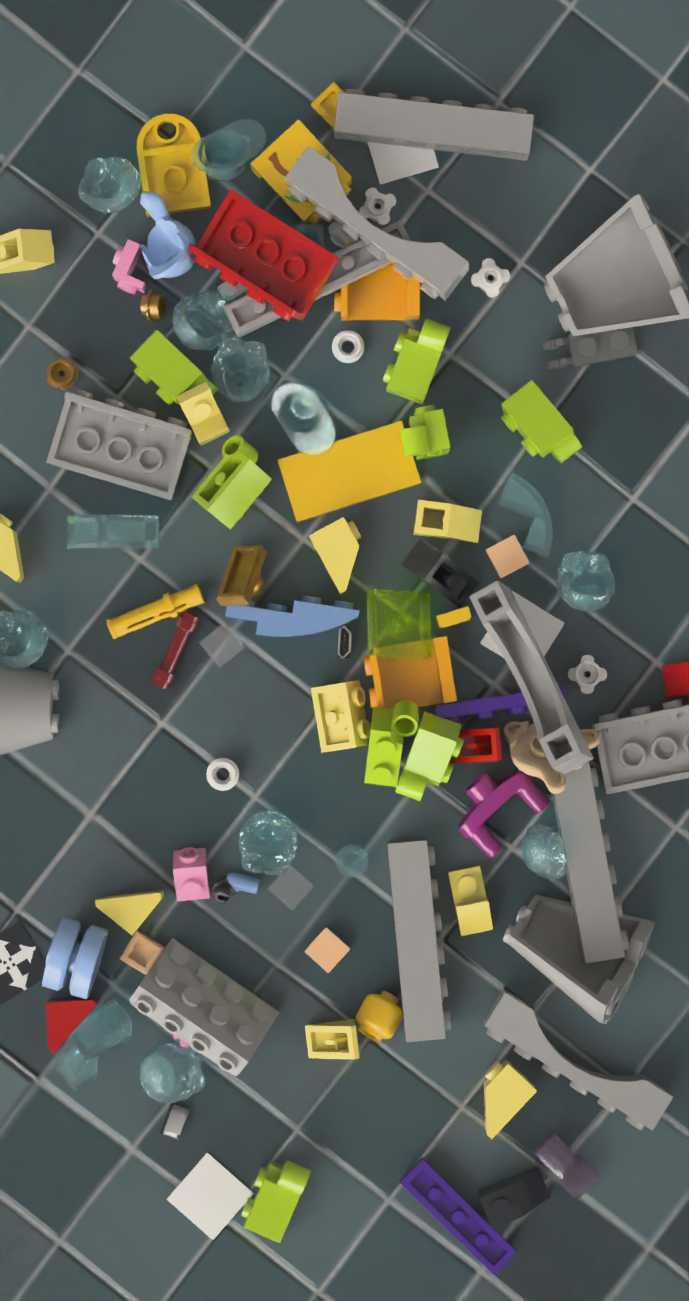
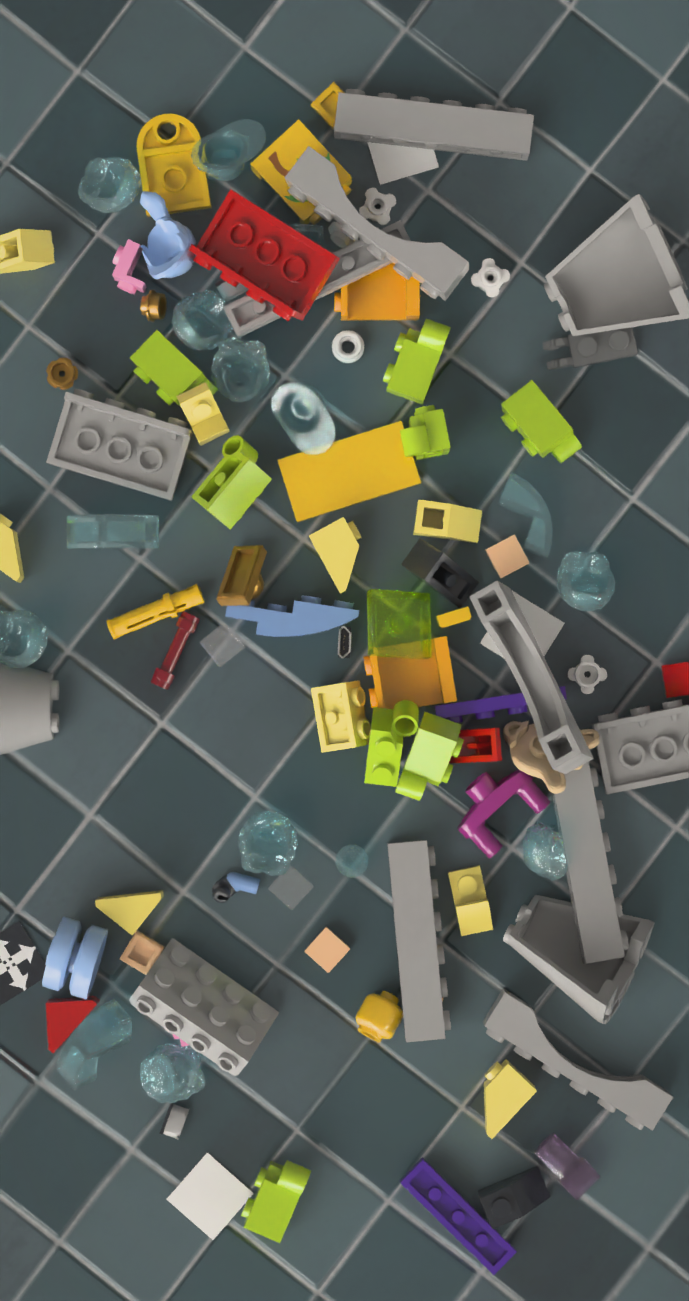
(190, 874): bright pink bracket -> none
(219, 784): white plate -> none
(333, 1040): light yellow slope -> none

